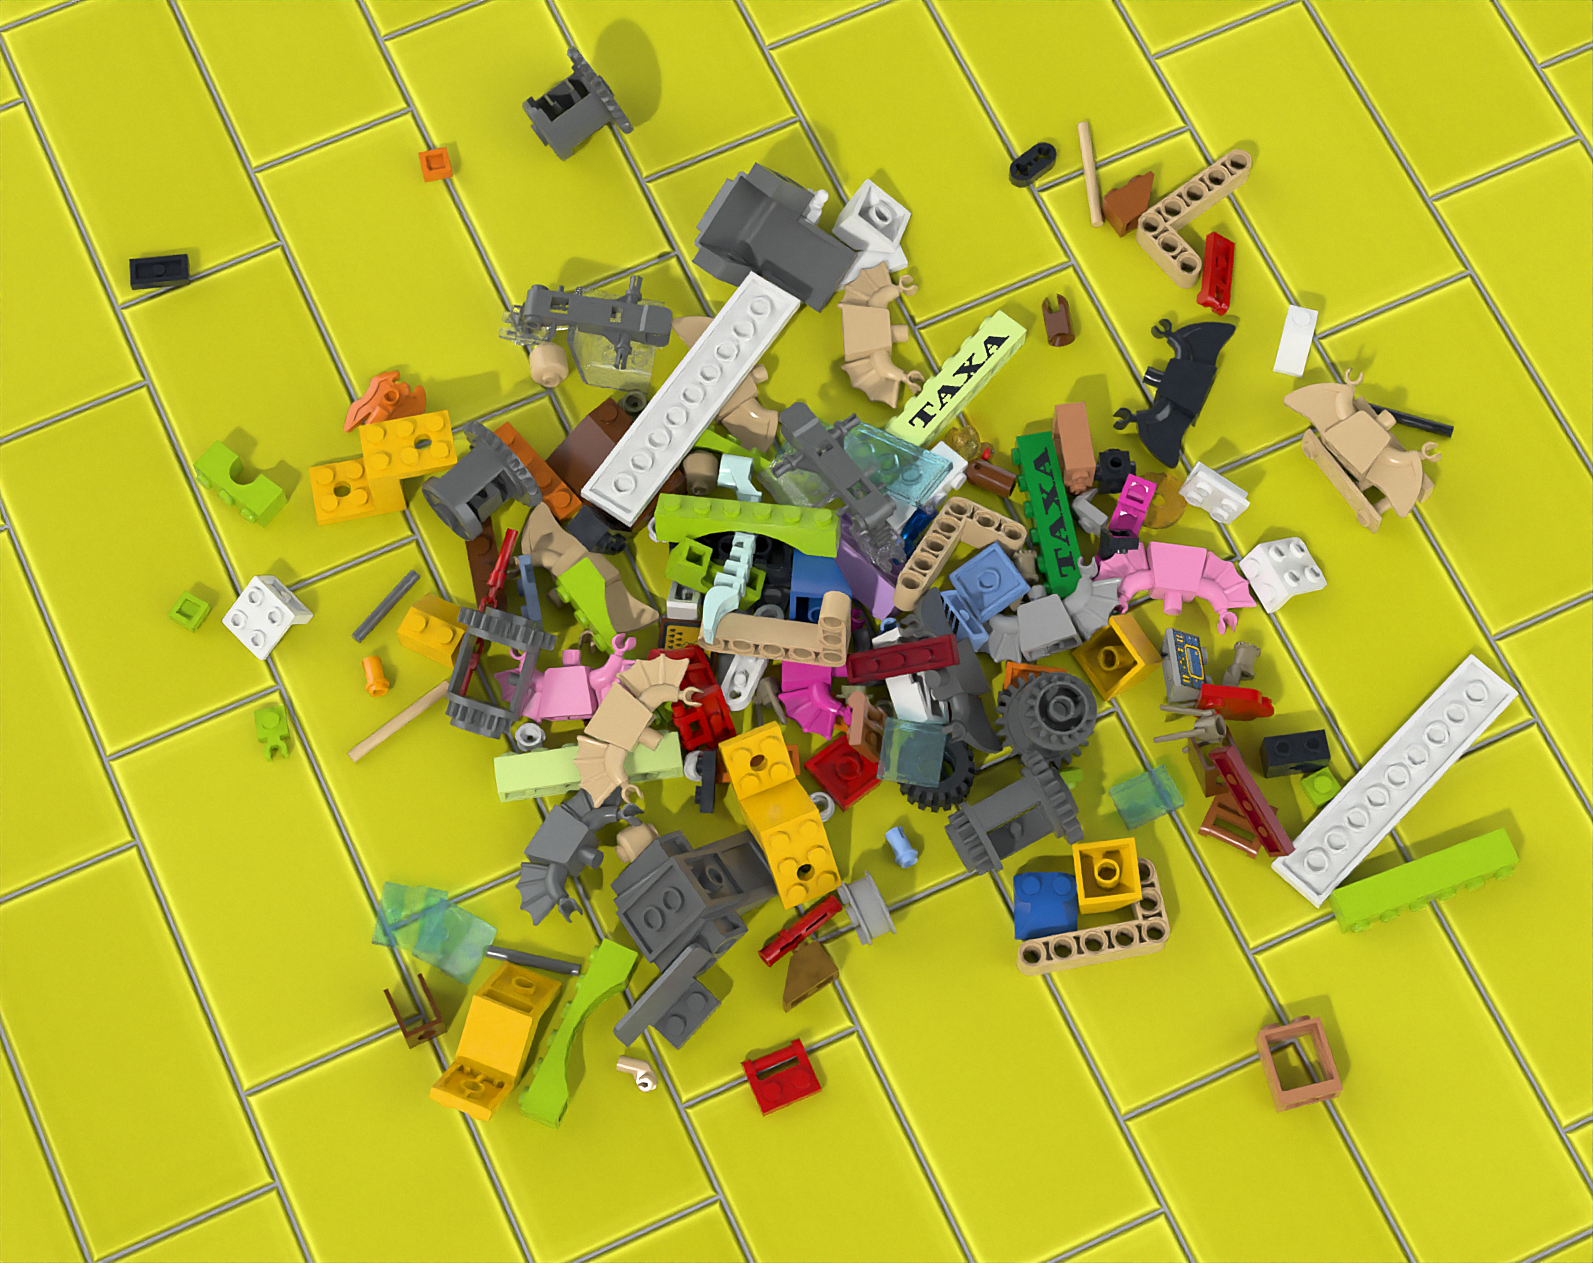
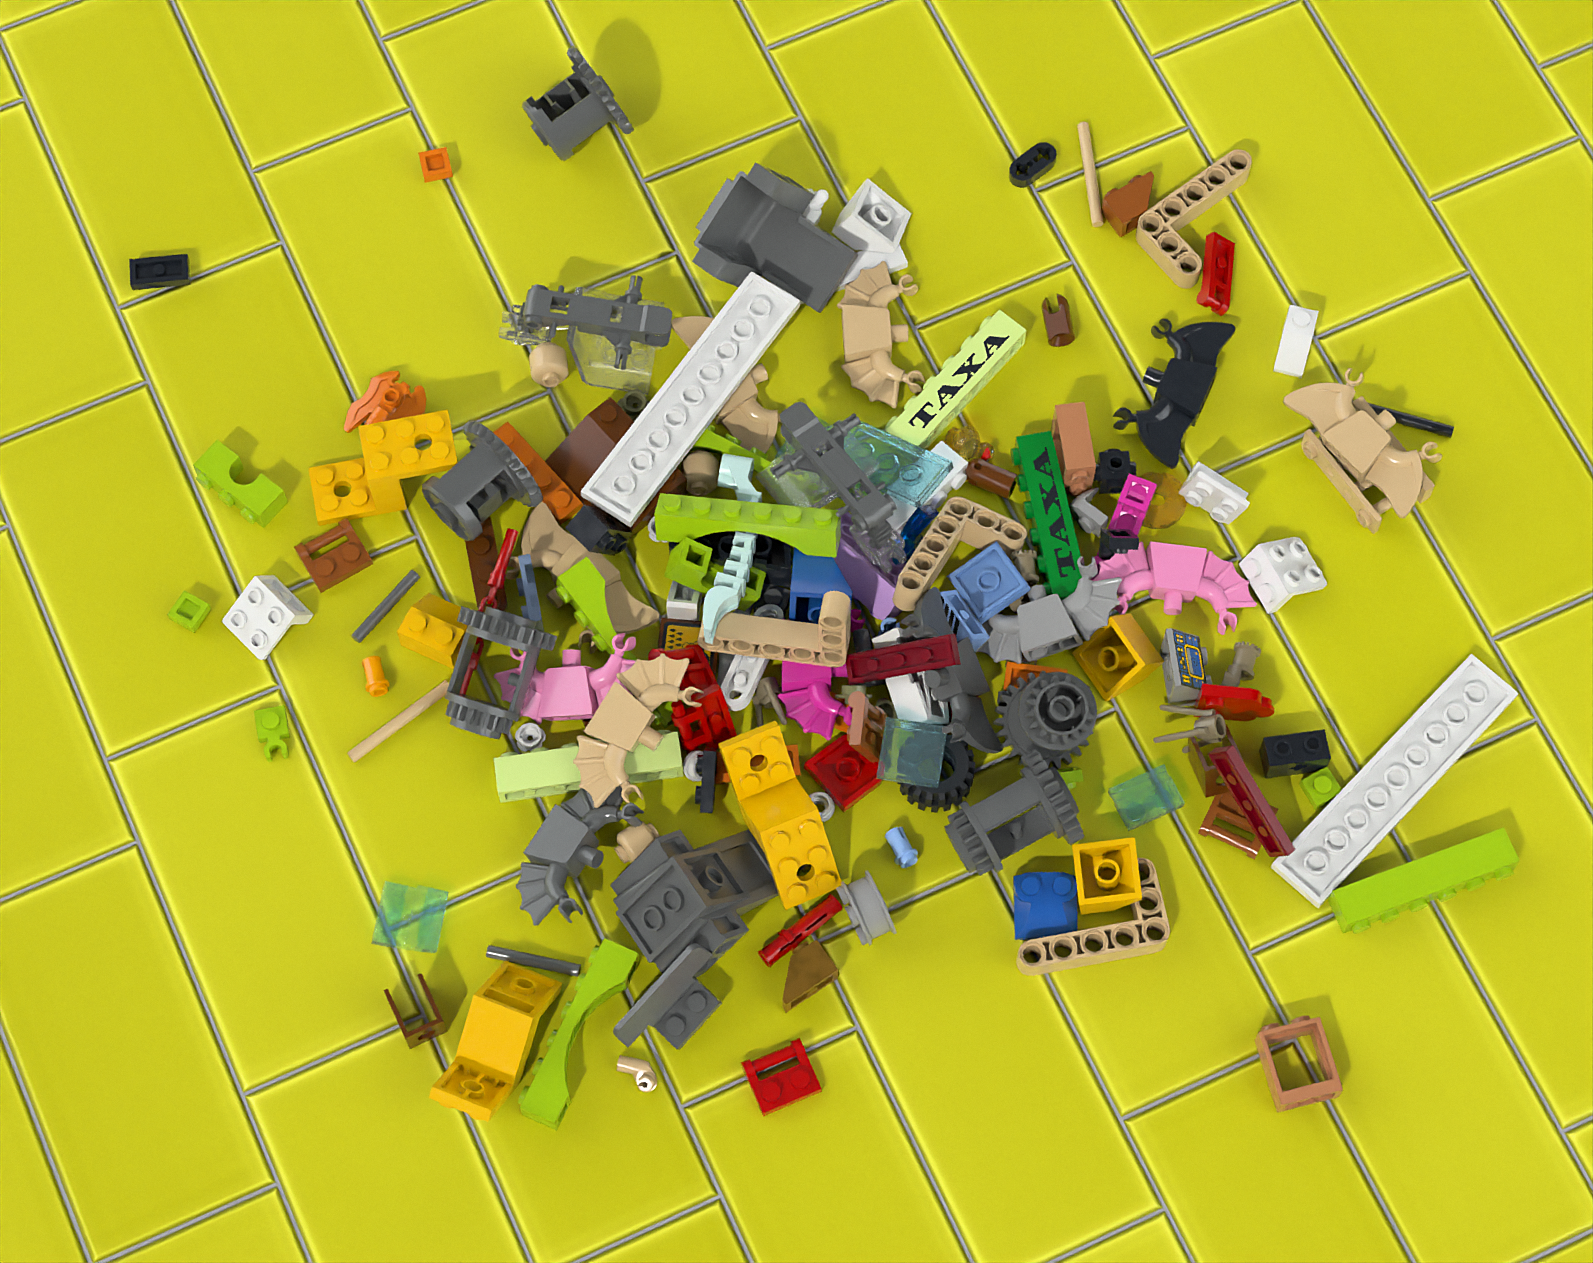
(338, 563): none -> dark orange plate
(454, 941): clear light blue slope -> none

